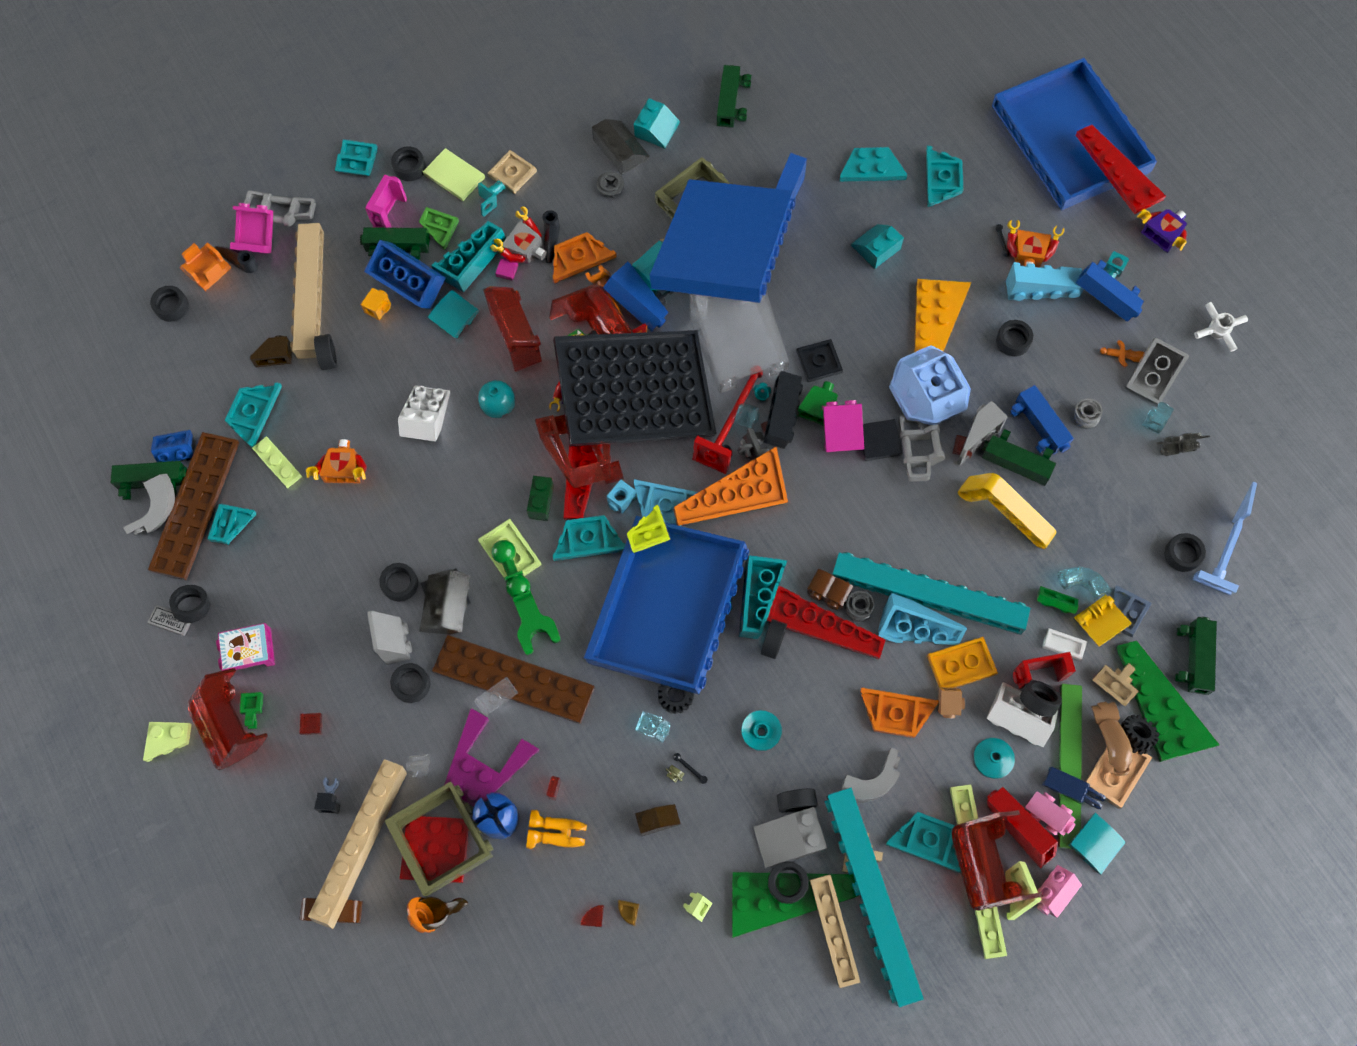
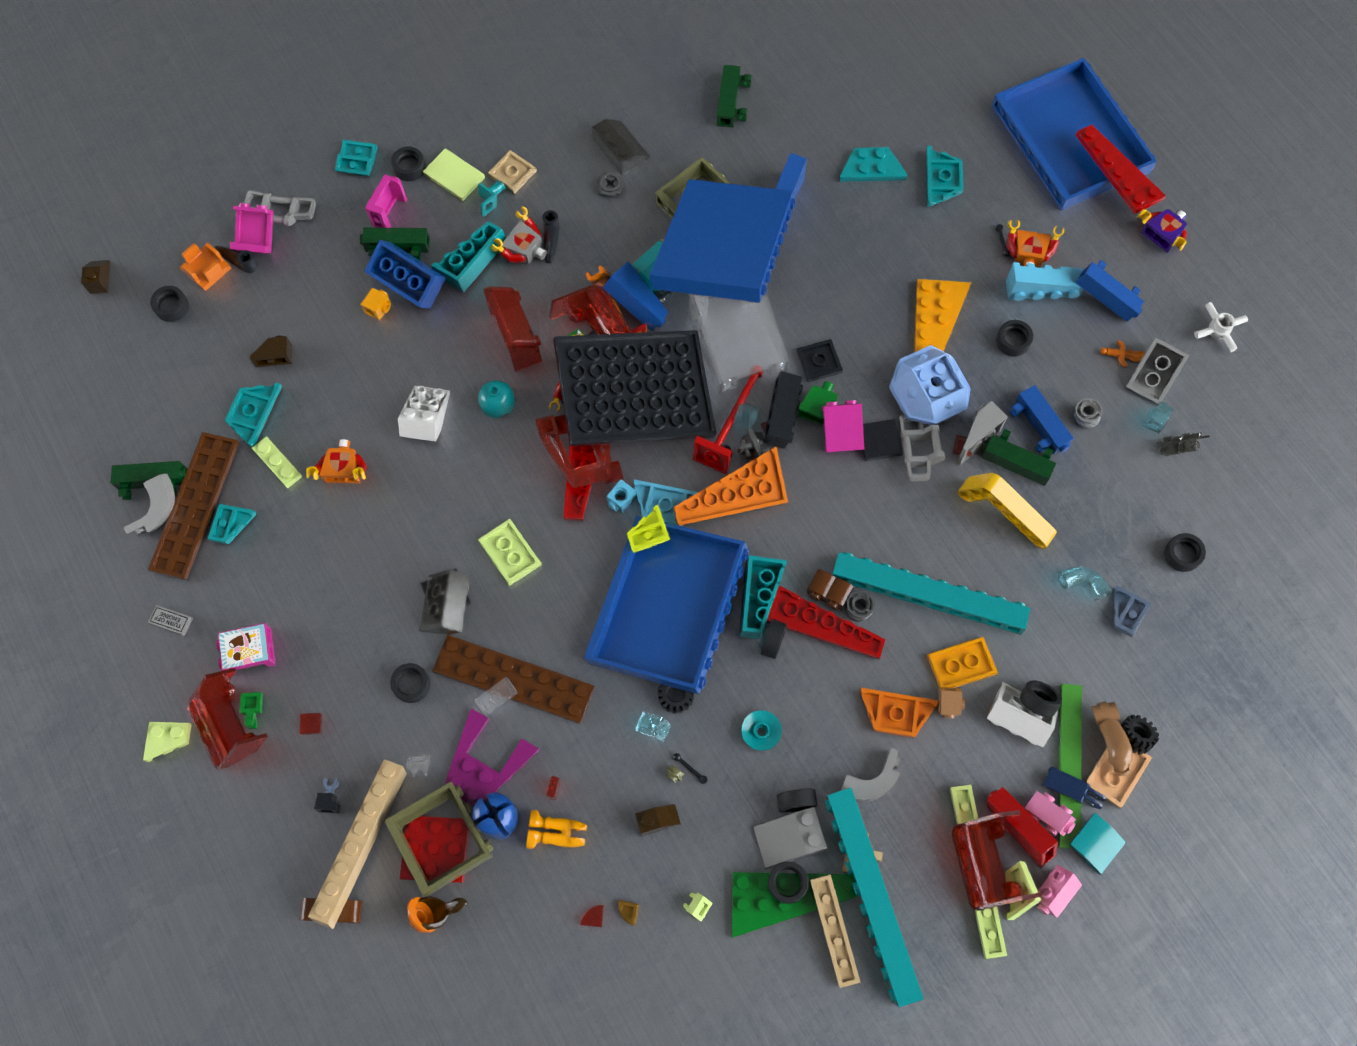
(96, 276): none -> dark brown slope
(172, 446): blue bracket -> none
(192, 615): black tyre -> none
(307, 289): tan brick -> none
(325, 352): black tyre -> none
(388, 572): black tyre -> none
(389, 637): light grey slope -> none
(439, 225): bright green wing -> none
(453, 313): teal slope -> none
(506, 269): dark pink tile -> none
(519, 589): green piece -> none
(540, 498): dark green brick -> none
(579, 255): orange wing -> none
(587, 538): teal wing -> none
(655, 124): teal slope -> none
(762, 395): teal plate -> none
(878, 244): teal slope -> none
(911, 621): medium azure wedge -> none
(928, 840): teal wing -> none
(987, 765): teal dish -> none
(1056, 599): green plate -> none
(1061, 662): red panel -> none
(1062, 643): white tile -> none
(1102, 620): yellow hinge -> none
(1113, 269): teal bracket -> none
(1117, 683): tan hinge -> none
(1161, 704): green wing -> none
(1202, 656): dark green brick -> none
(1216, 579): light blue piece -> none

